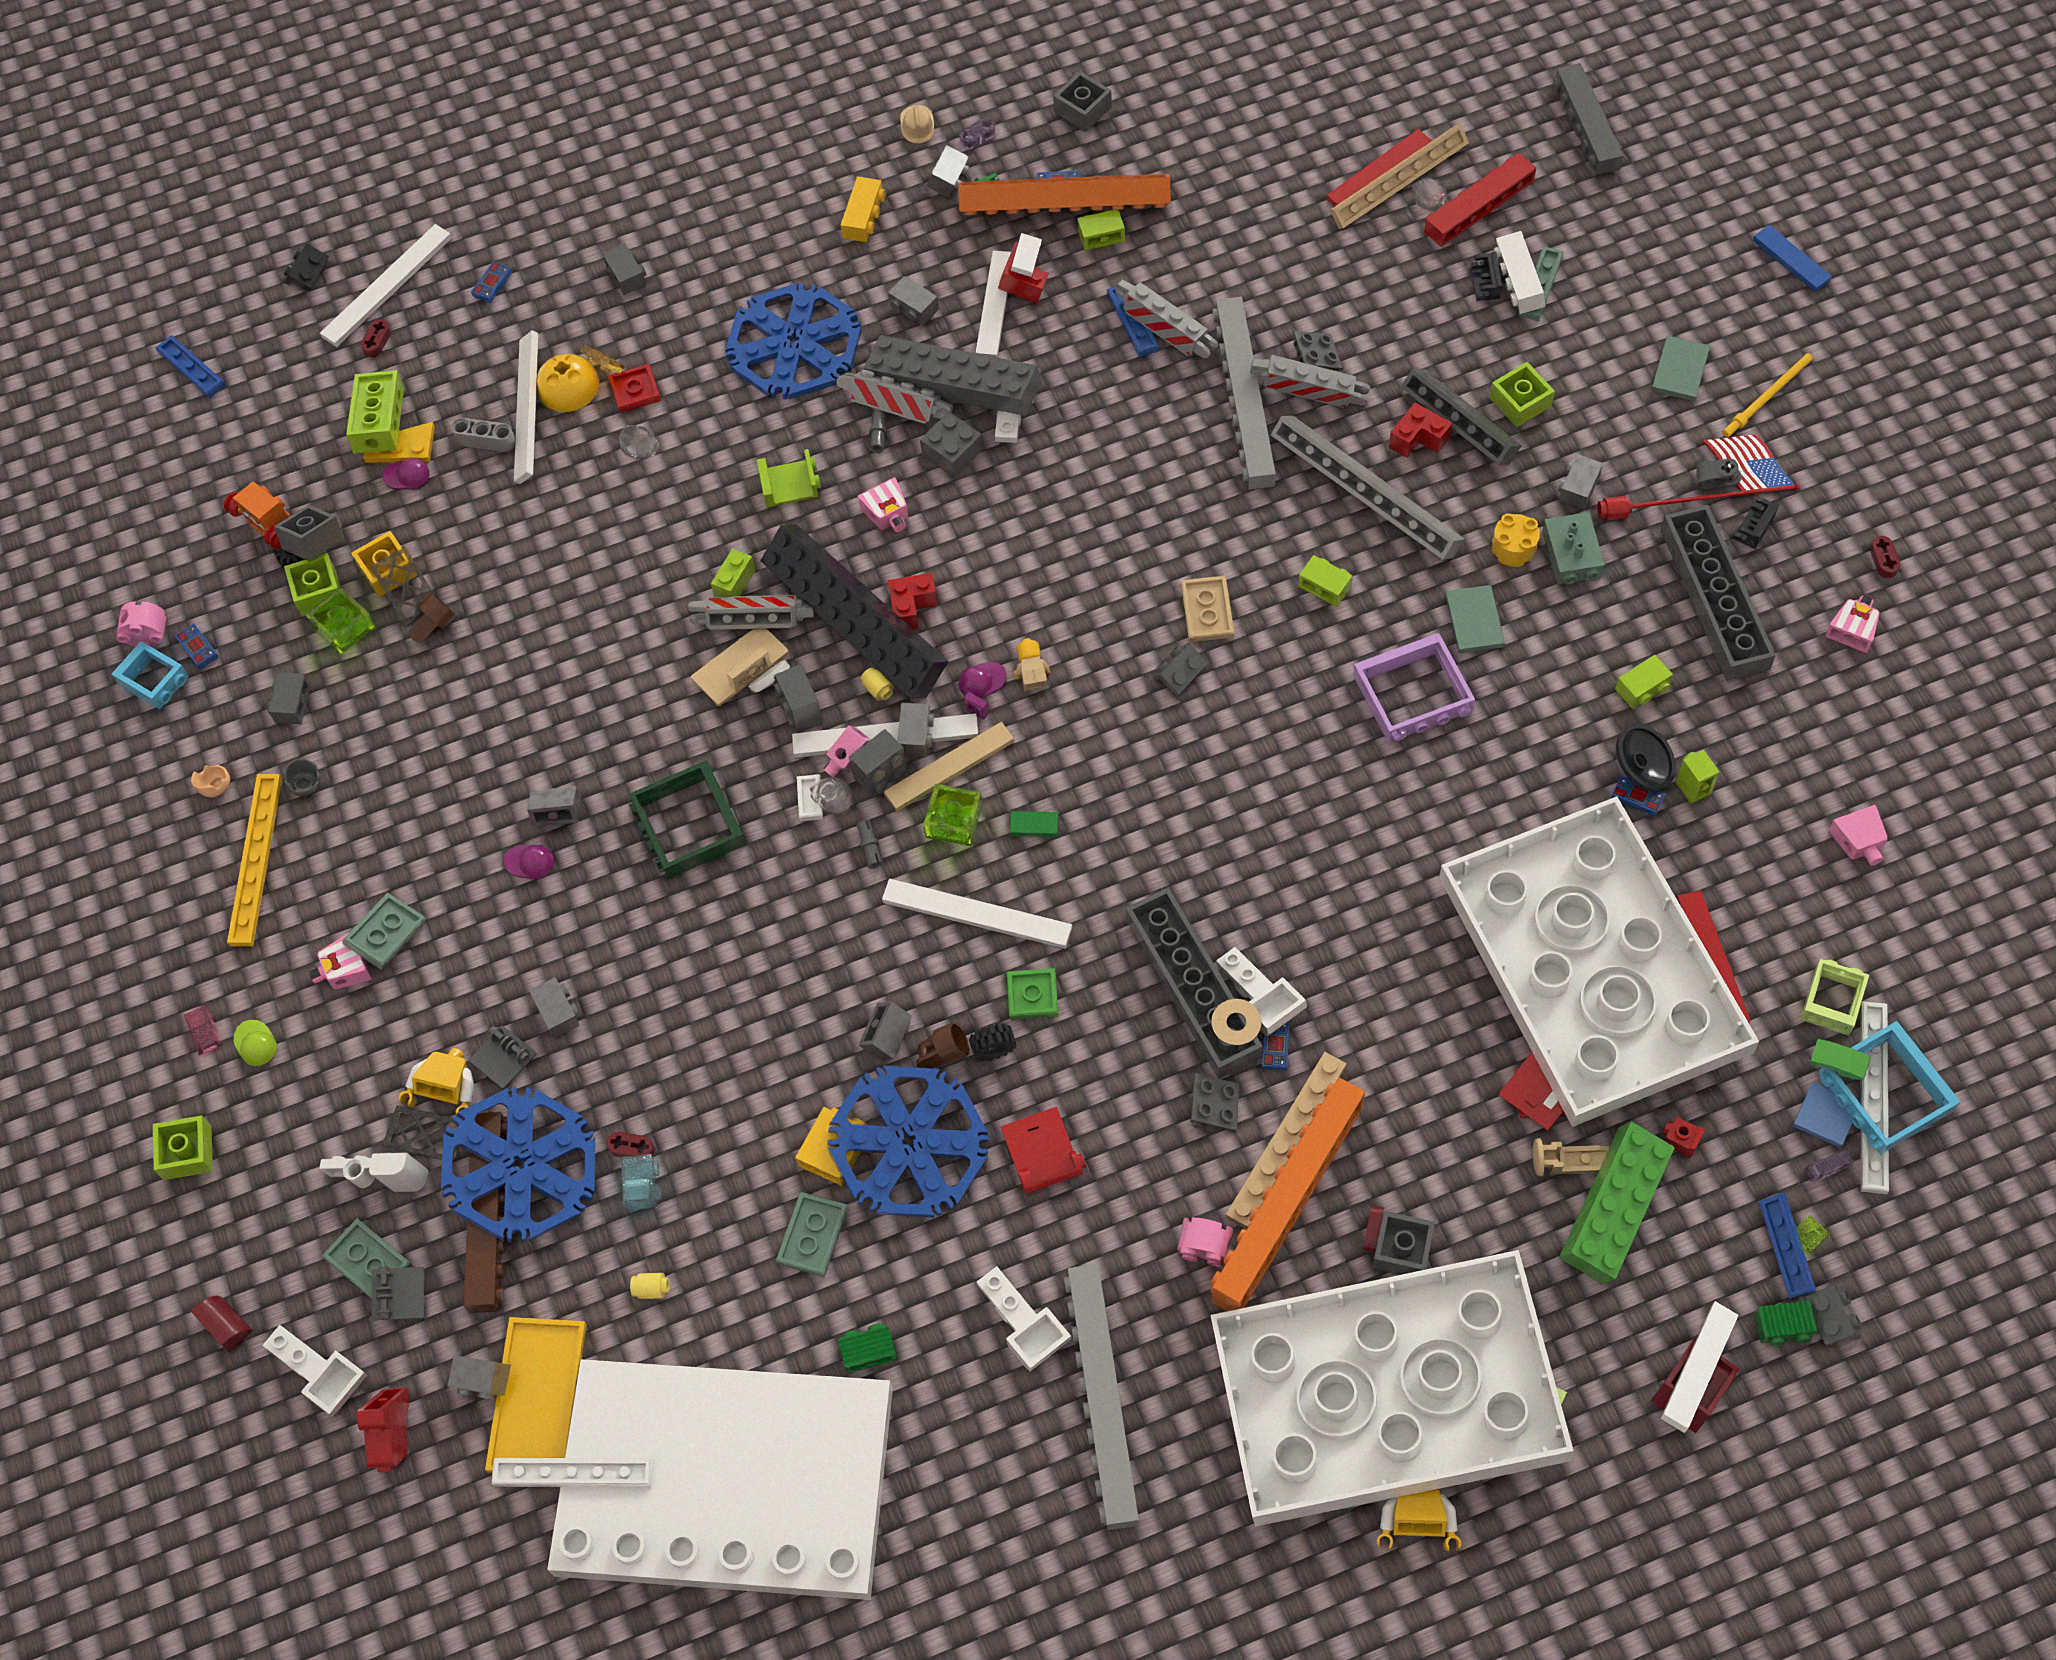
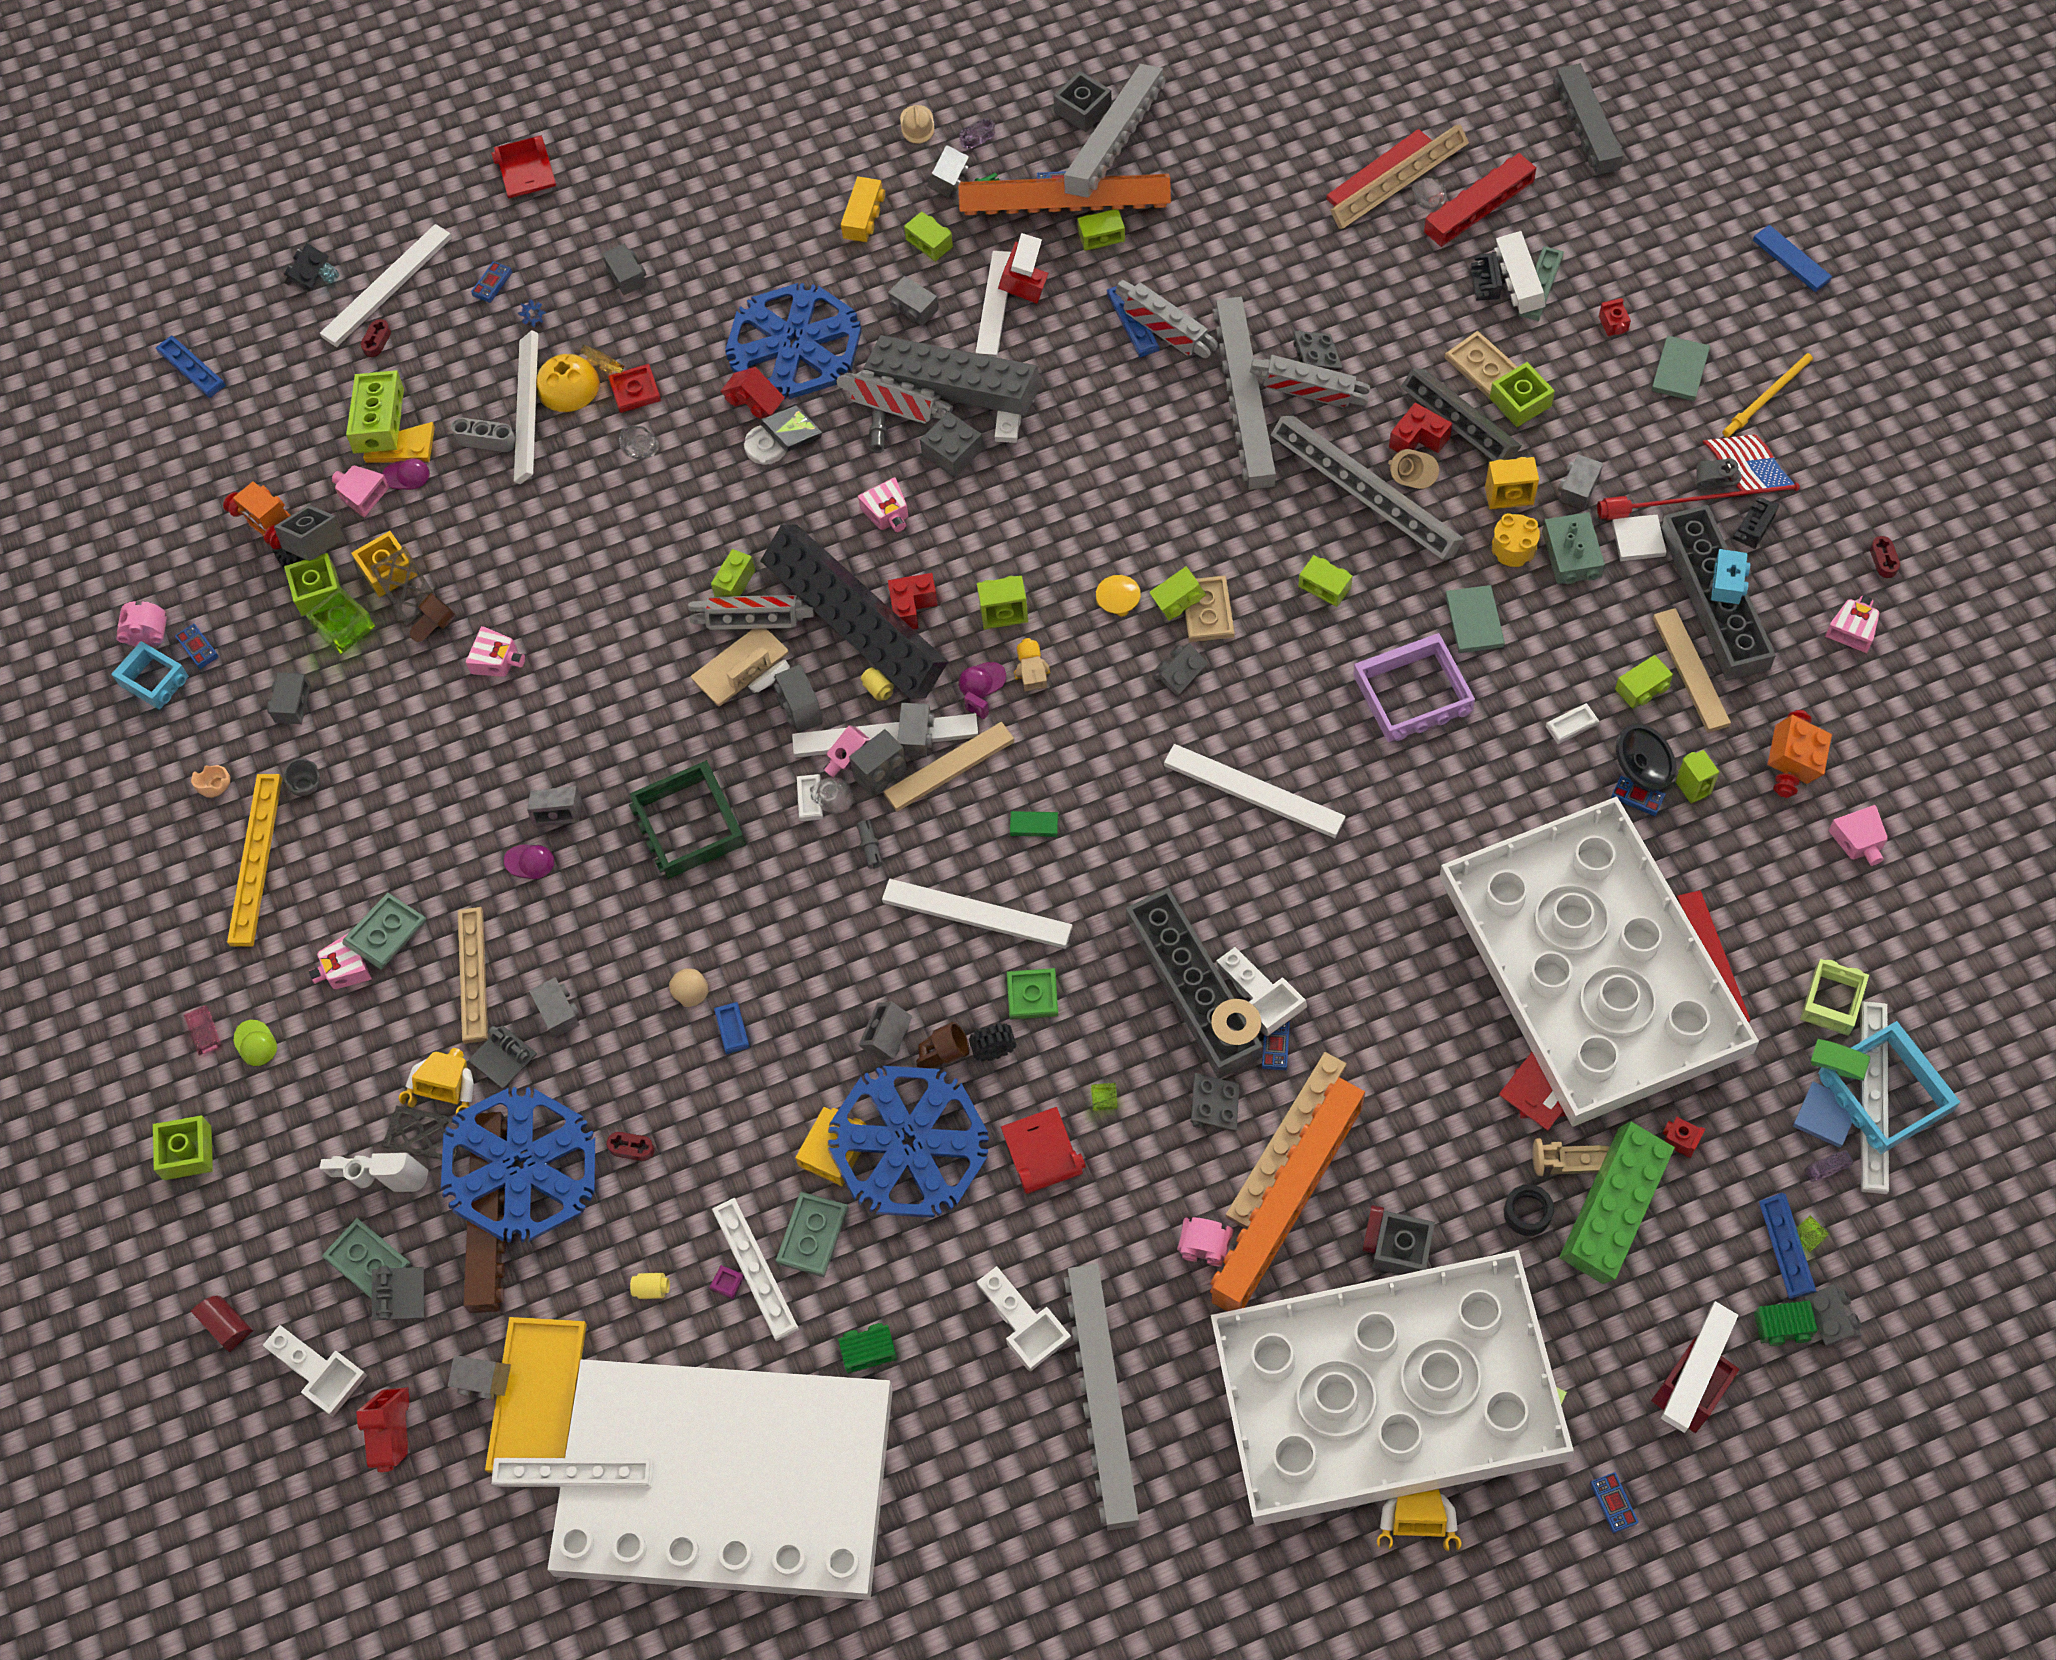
(328, 273): none -> clear light blue bush
(360, 488): none -> bright pink torso
(472, 975): none -> tan tile
(493, 654): none -> bright pink torso
(524, 166): none -> red door
(525, 313): none -> blue gear
(640, 1182): clear light blue brick -> none
(688, 987): none -> tan hair
(726, 1282): none -> magenta tile
(731, 1028): none -> blue tile
(754, 390): none -> red brick
(755, 1269): none -> white tile
(762, 447): none -> white tile
(789, 481): lime panel -> none
(791, 428): none -> tile
(928, 236): none -> lime brick
(953, 815): clear neon green brick -> none
(1002, 602): none -> lime brick
(1104, 1096): none -> clear neon green tile
(1114, 130): none -> light grey brick
(1118, 594): none -> yellow dish
(1177, 593): none -> lime brick
(1254, 791): none -> white tile
(1414, 469): none -> tan piece
(1479, 361): none -> tan tile
(1511, 483): none -> yellow brick
(1533, 1191): none -> black tyre
(1572, 723): none -> white tile
(1614, 317): none -> red brick
(1614, 1502): none -> tile
(1638, 537): none -> white tile
(1691, 670): none -> tan tile
(1730, 576): none -> medium azure brick
(1798, 752): none -> orange brick

